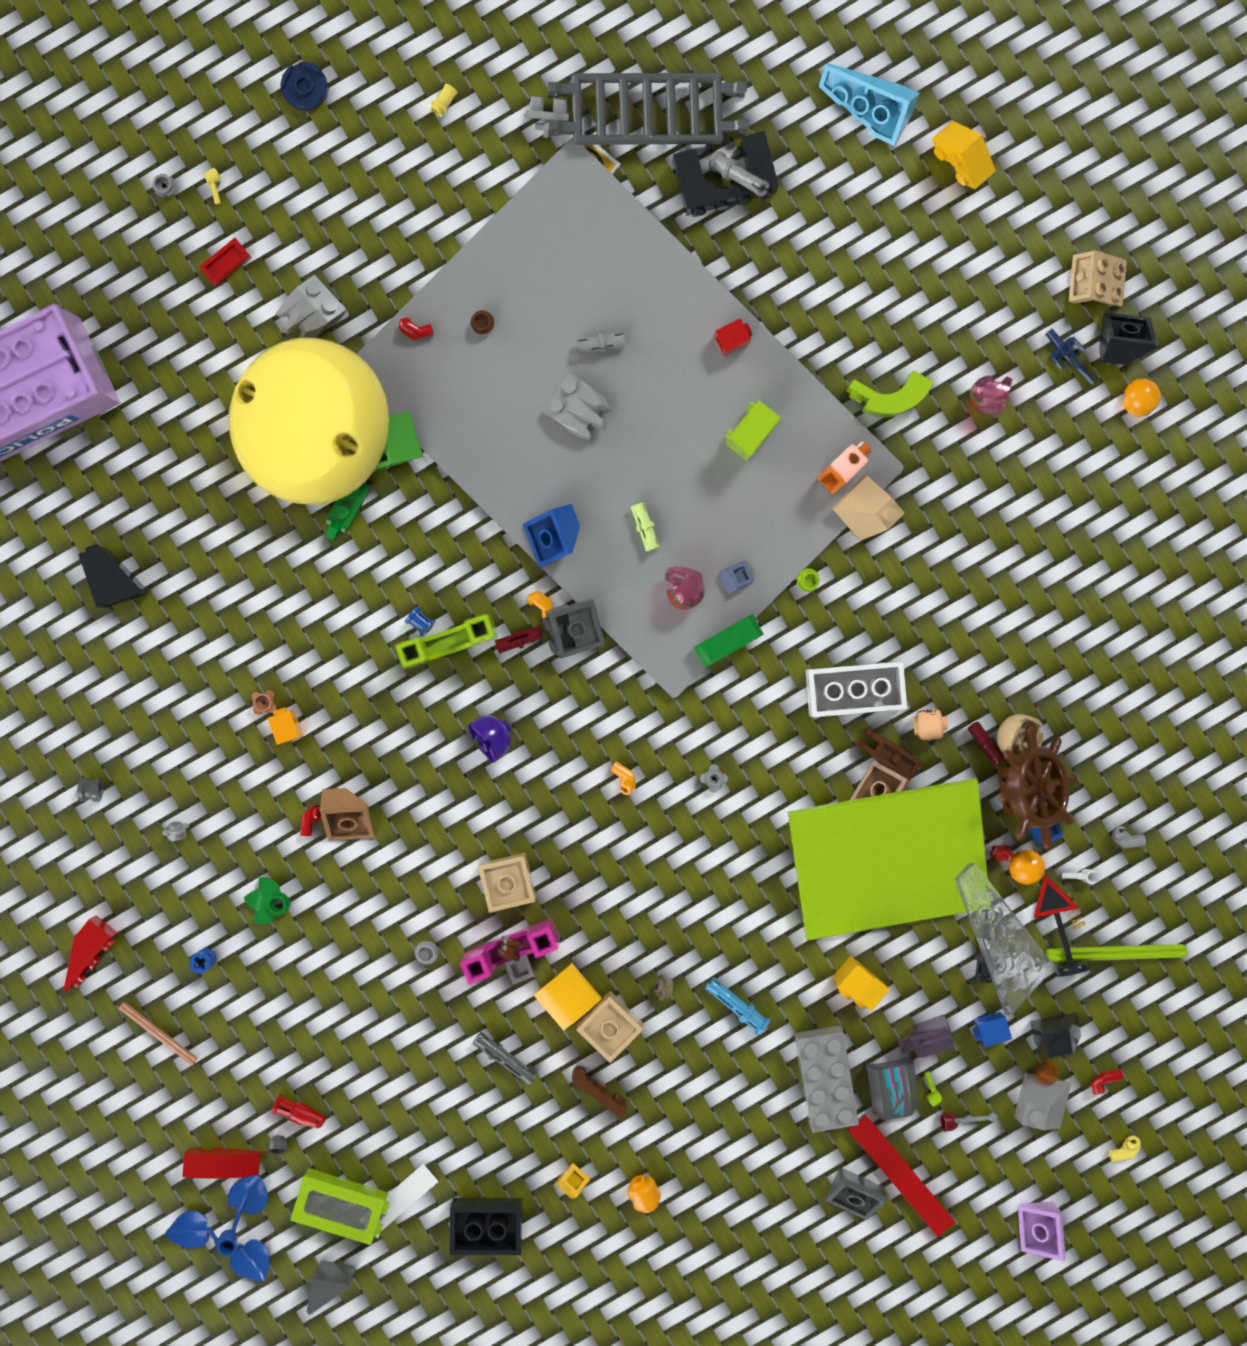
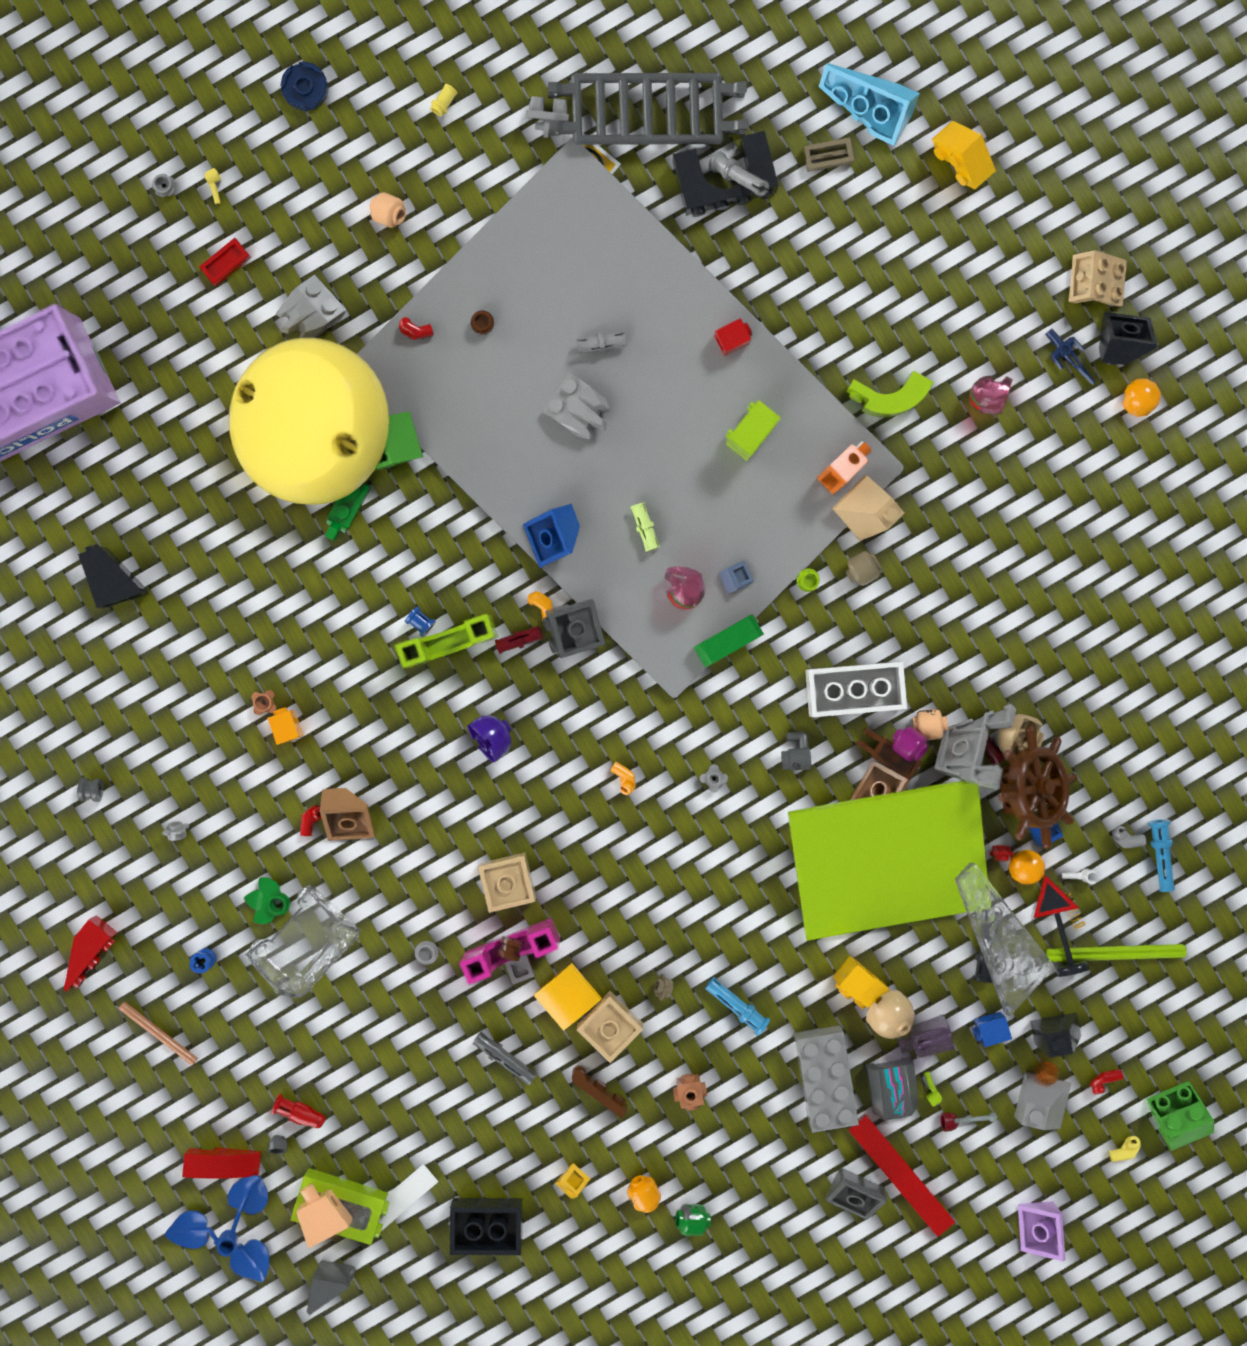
(304, 945): none -> clear windscreen
(321, 1215): none -> light nougat torso
(387, 210): none -> light nougat head
(686, 1084): none -> nougat brick
(692, 1220): none -> green head
(797, 758): none -> dark grey piece
(831, 163): none -> dark tan tile
(863, 568): none -> dark tan head
(891, 1016): none -> tan cylinder
(909, 744): none -> magenta head
(964, 748): none -> light grey wing
(1165, 882): none -> dark azure pin
(1180, 1115): none -> bright green slope

